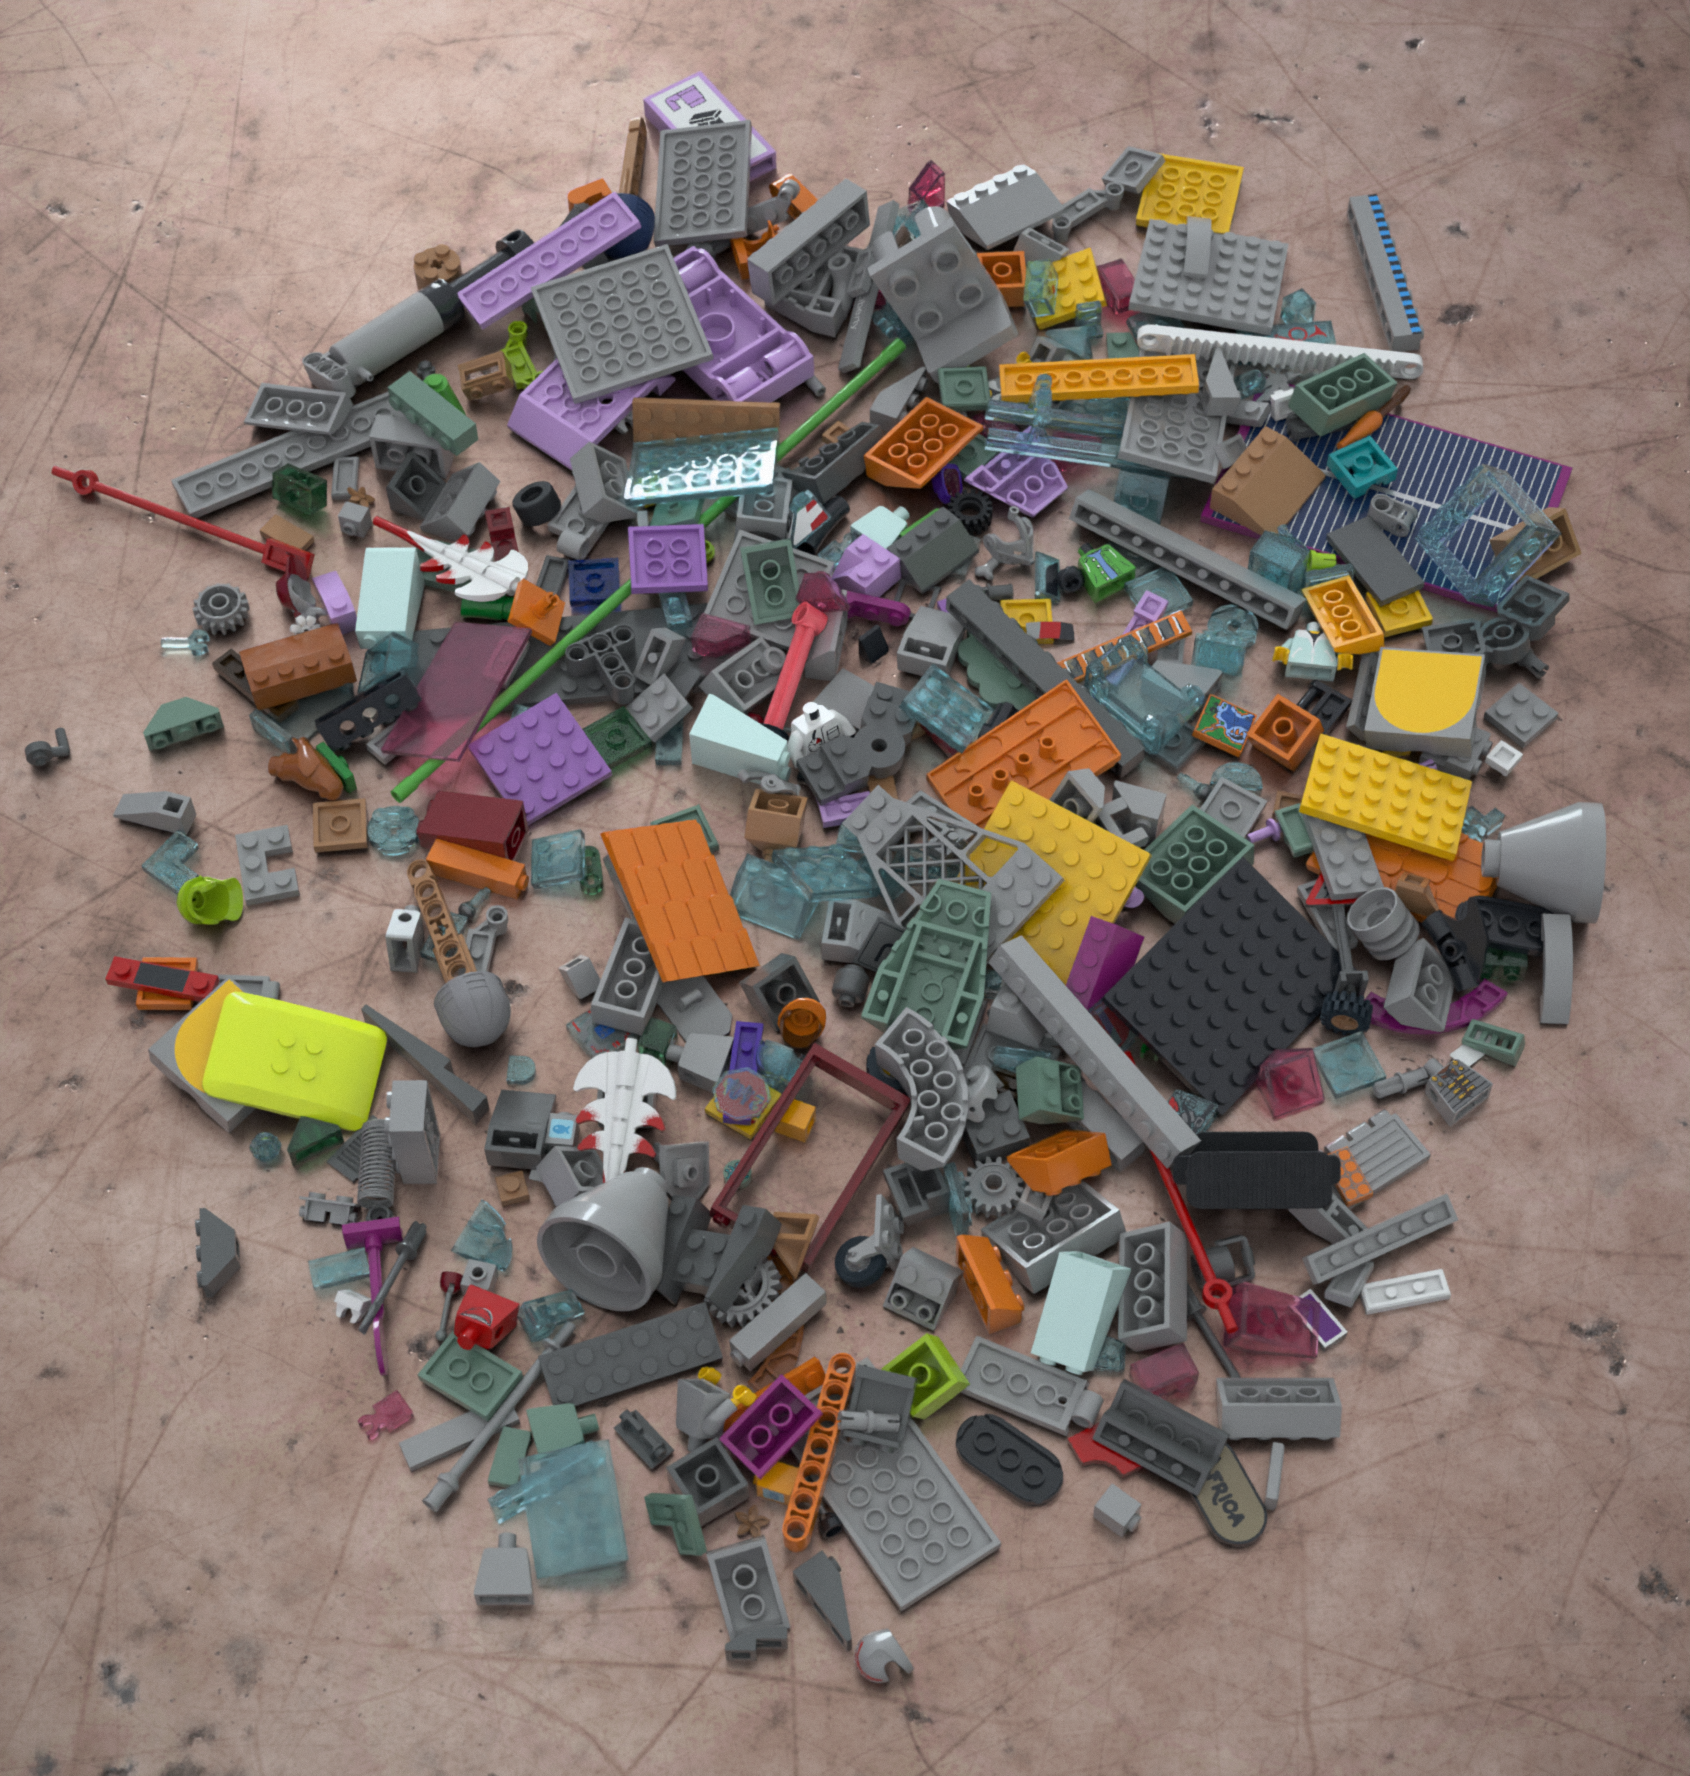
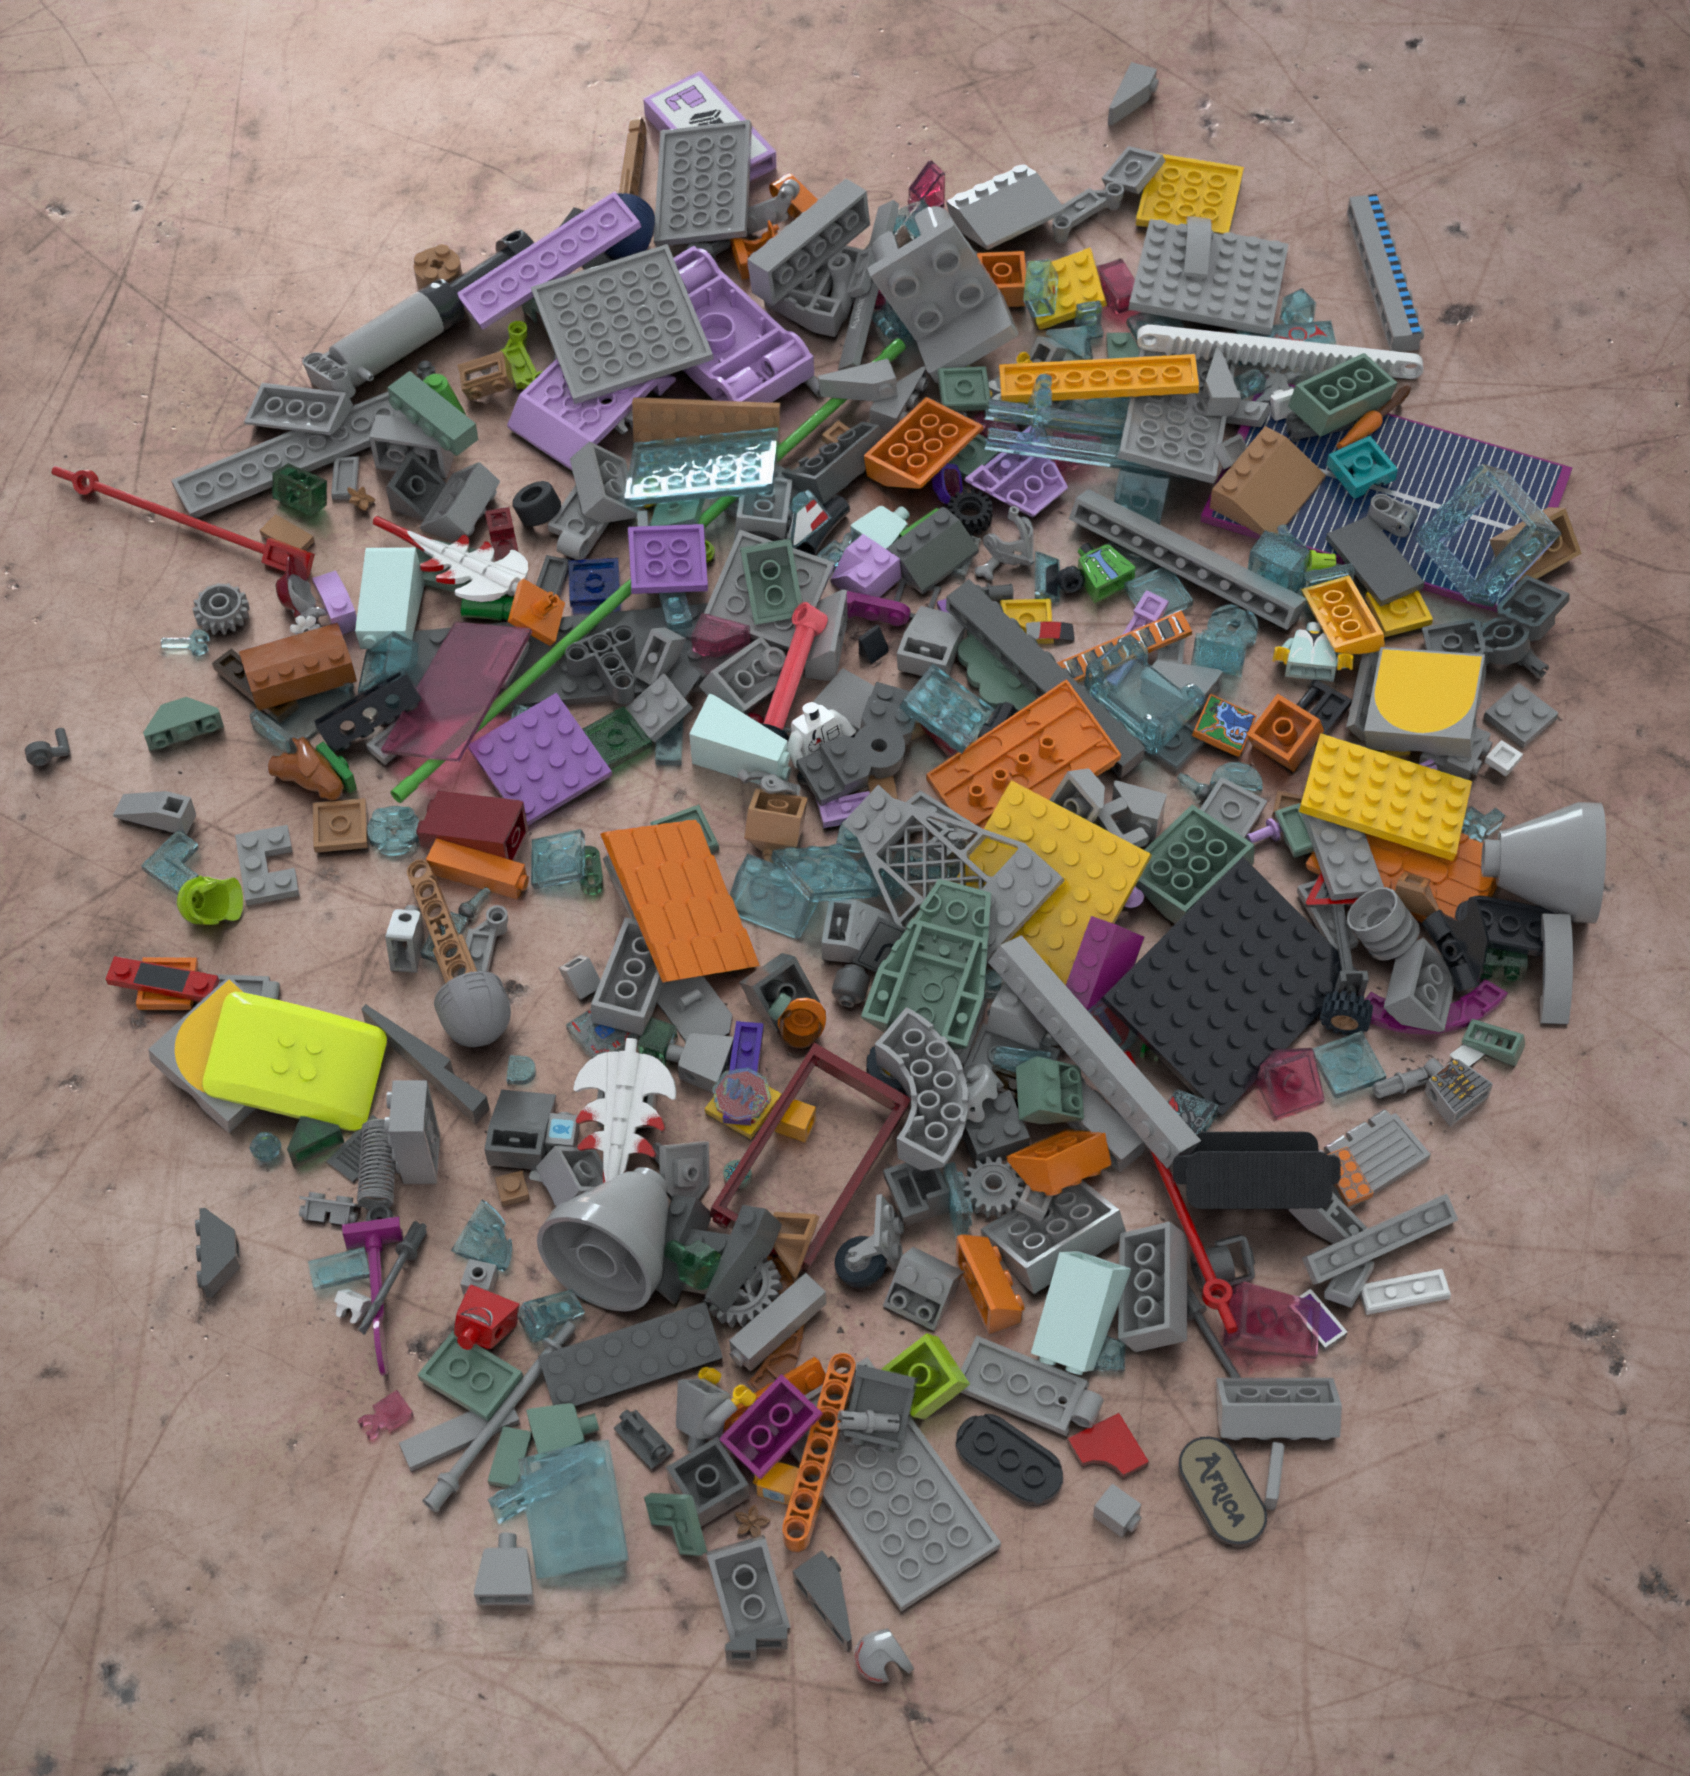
(354, 519): light grey plate -> none
(450, 1285): hinge -> none
(588, 194): orange leg -> none
(694, 1262): none -> clear green piece
(776, 1062): clear light blue cylinder -> none
(779, 1006): none -> sand green tile
(822, 593): clear pink slope -> none
(828, 1523): black hinge -> none
(863, 382): none -> light grey slope
(1039, 247): light grey slope -> none
(1133, 91): none -> light grey slope
(1161, 1437): dark grey slope -> none
(1166, 1372): clear pink brick -> none

